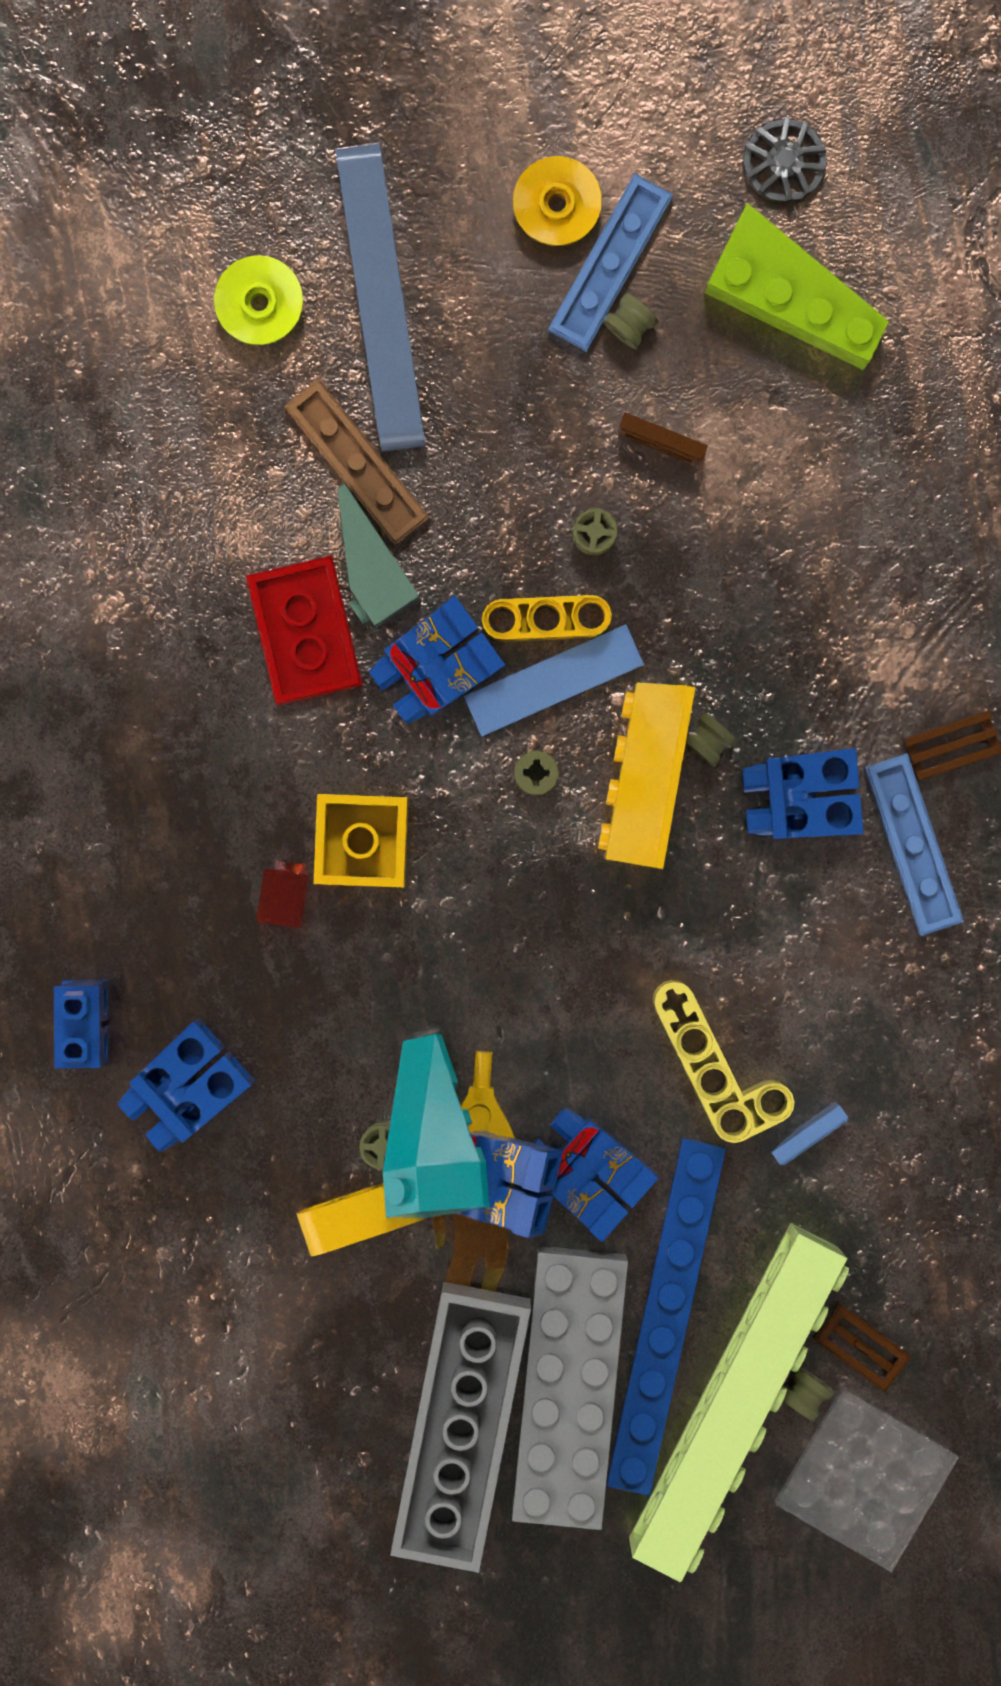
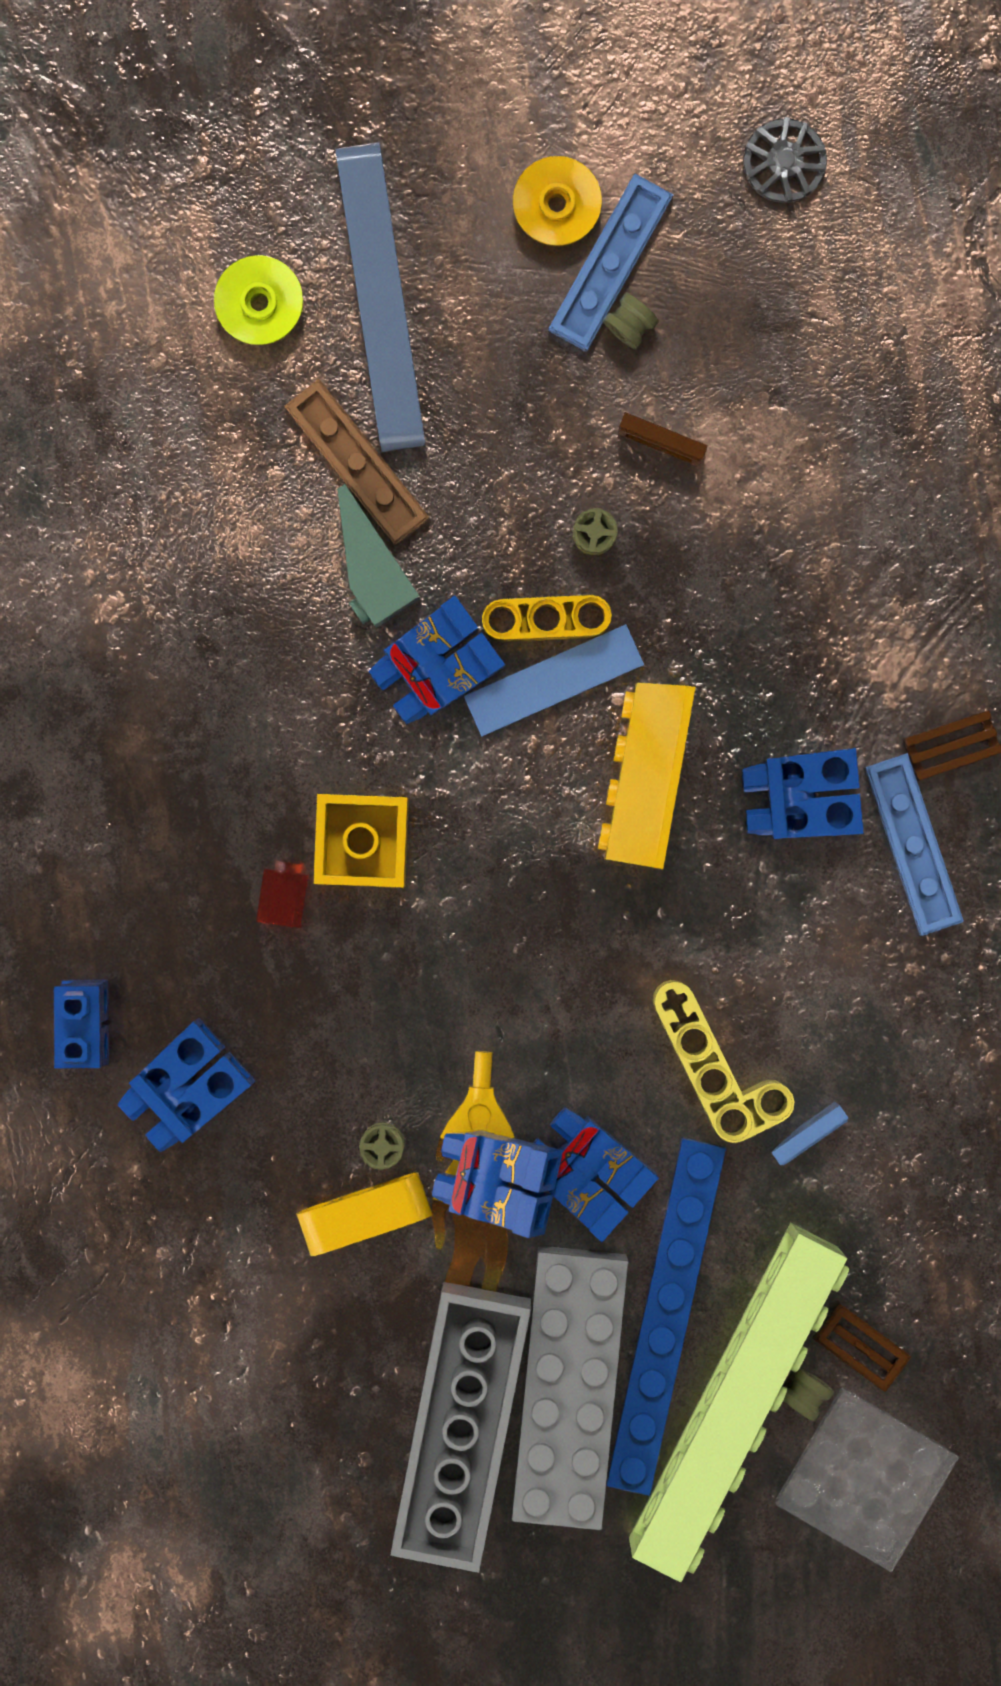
(304, 630): red tile -> none
(429, 1149): teal wedge -> none
(537, 778): olive wheel -> none
(710, 740): olive wheel -> none
(790, 290): lime wedge -> none

